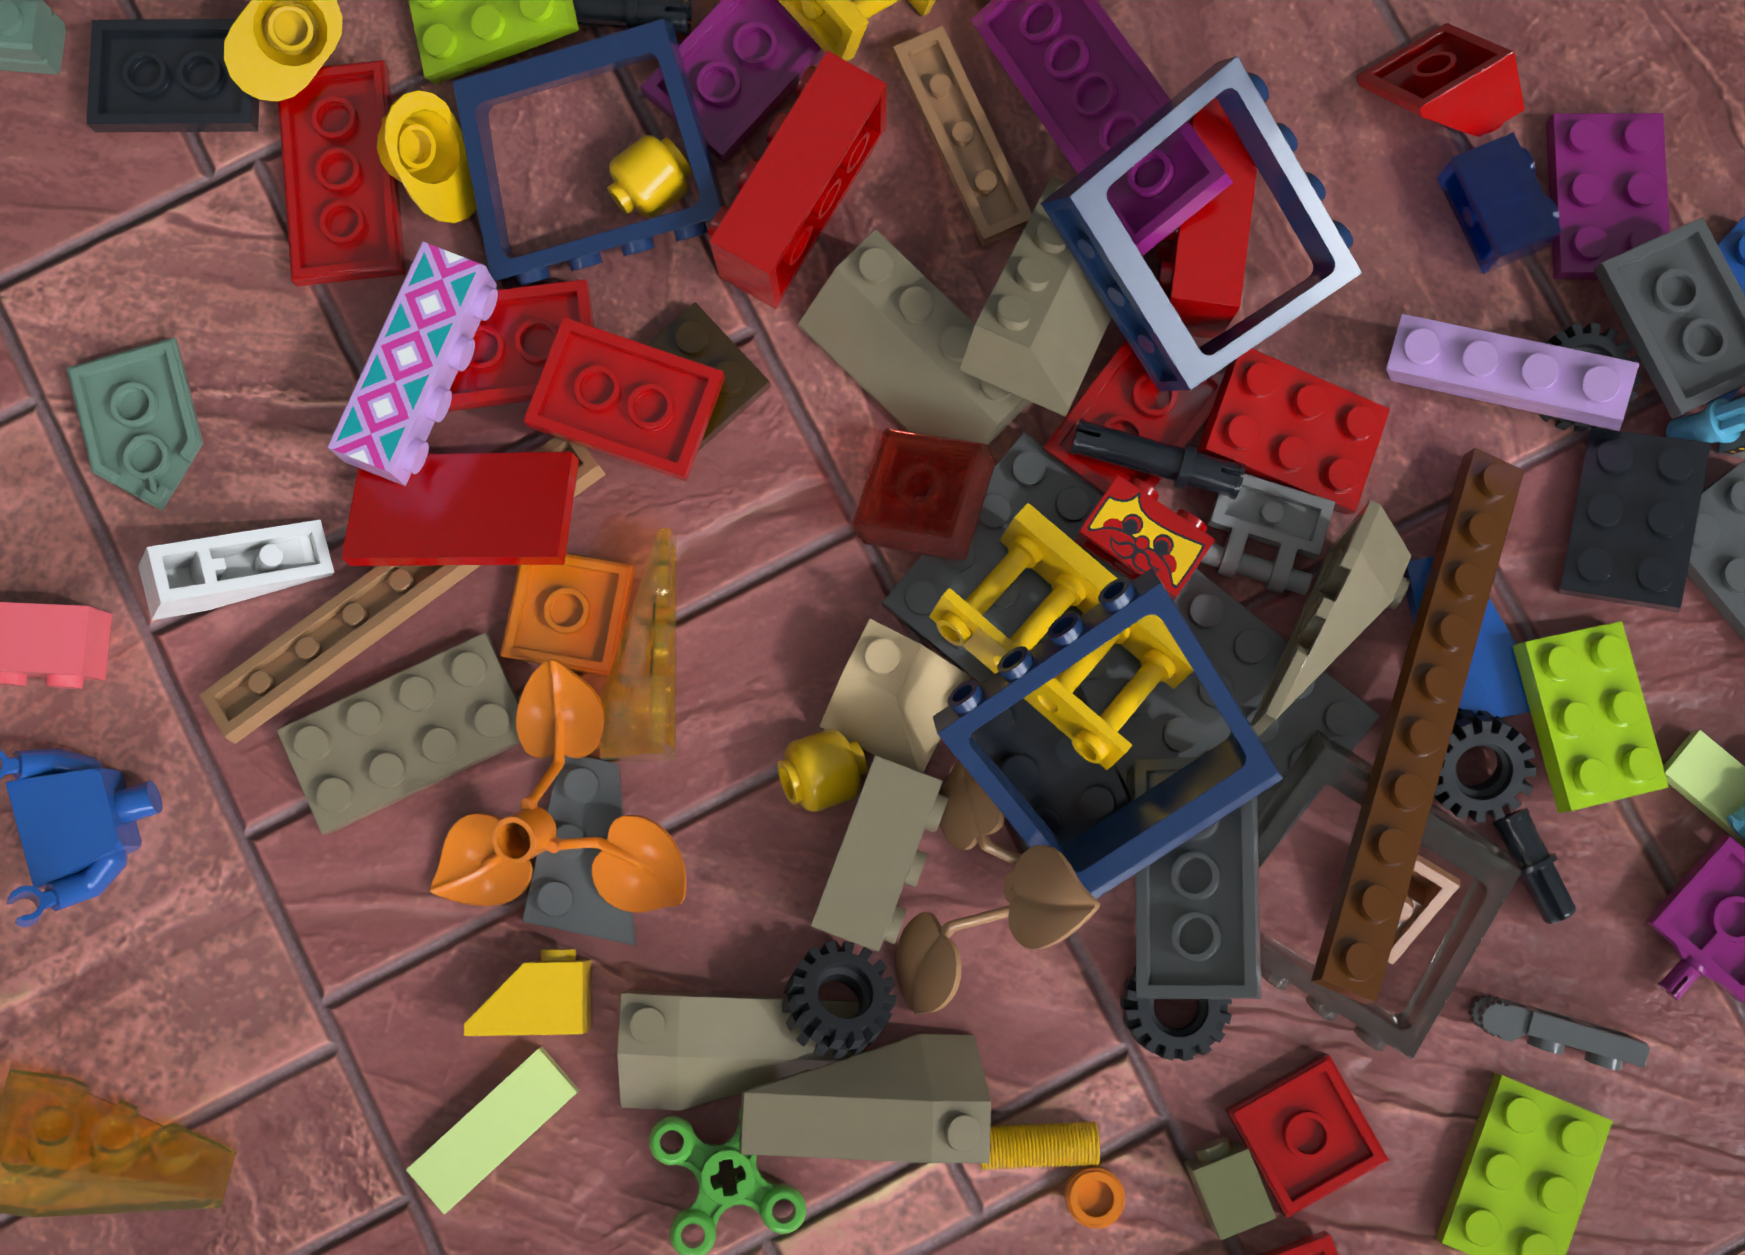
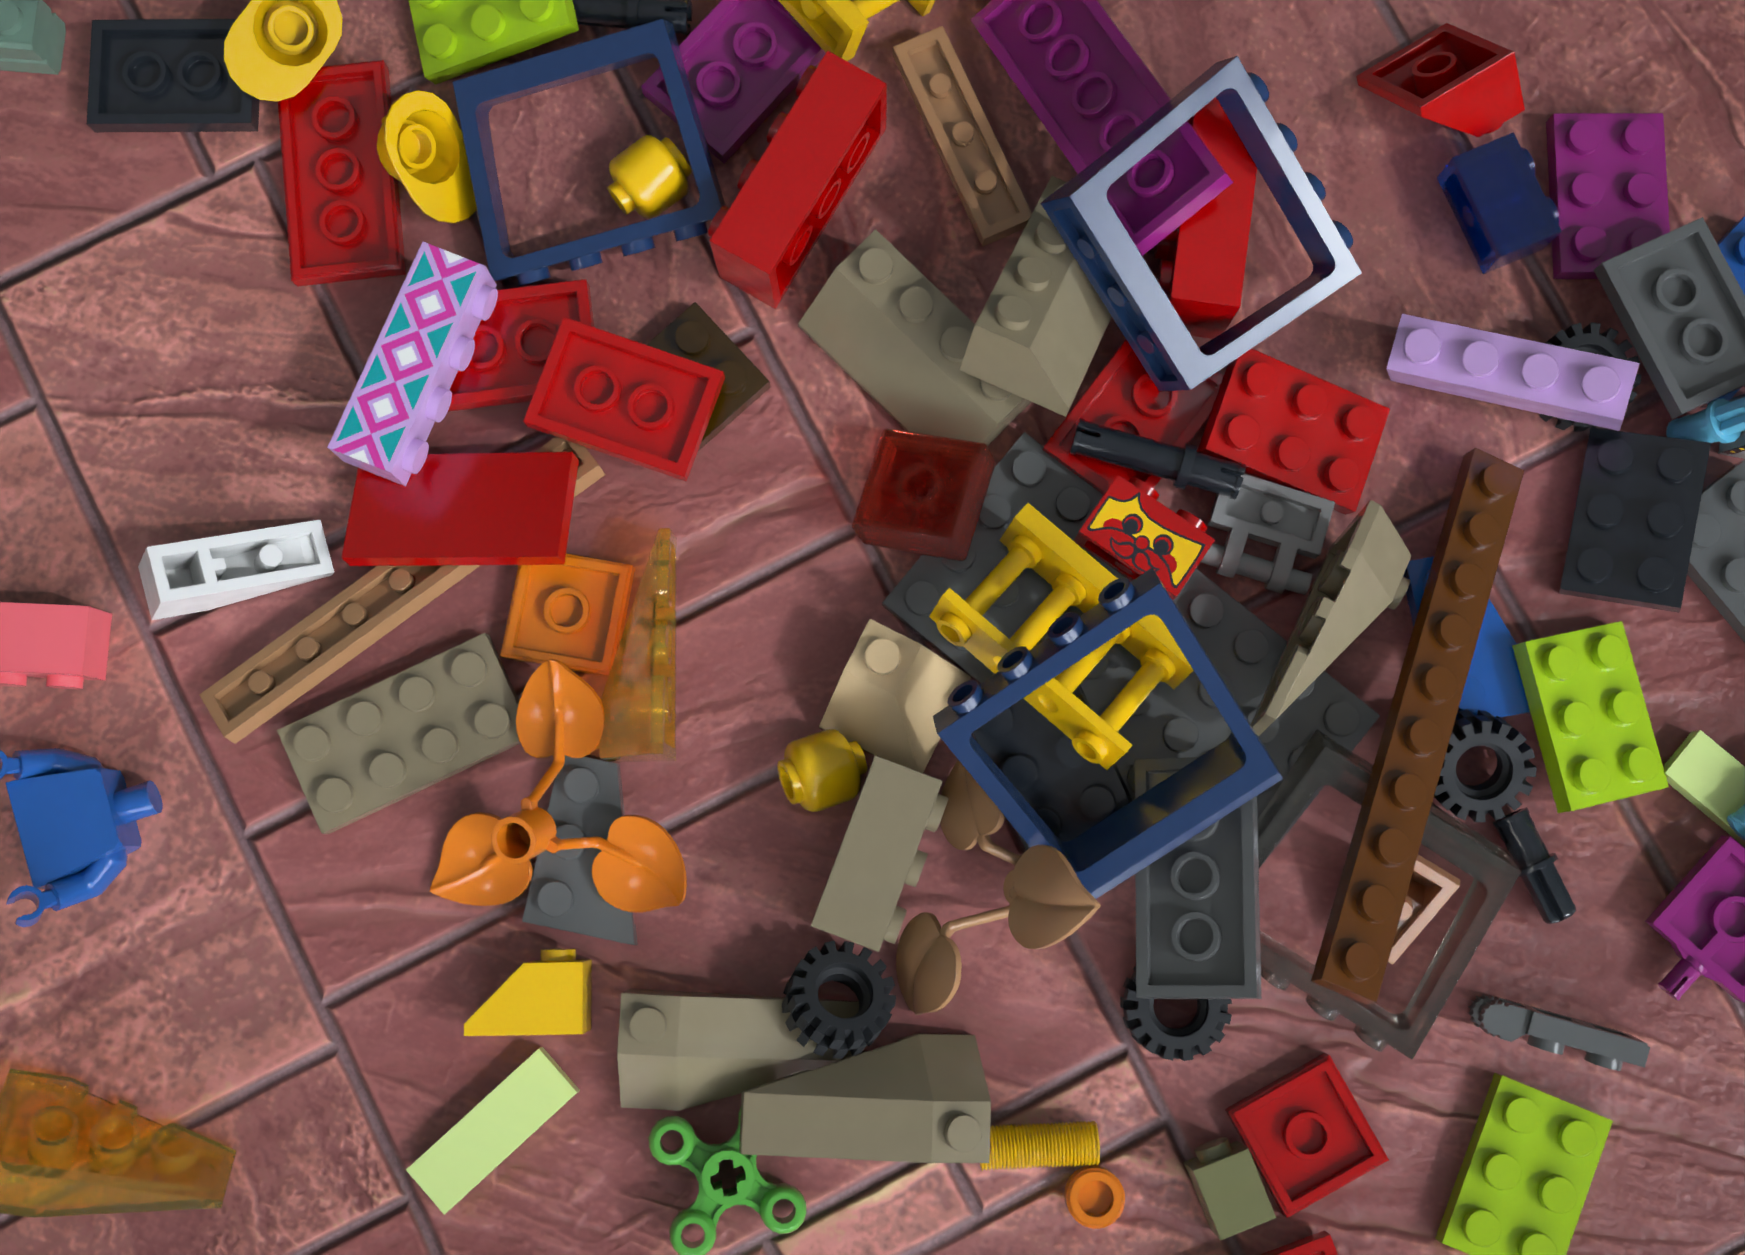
(138, 419): sand green tile -> none

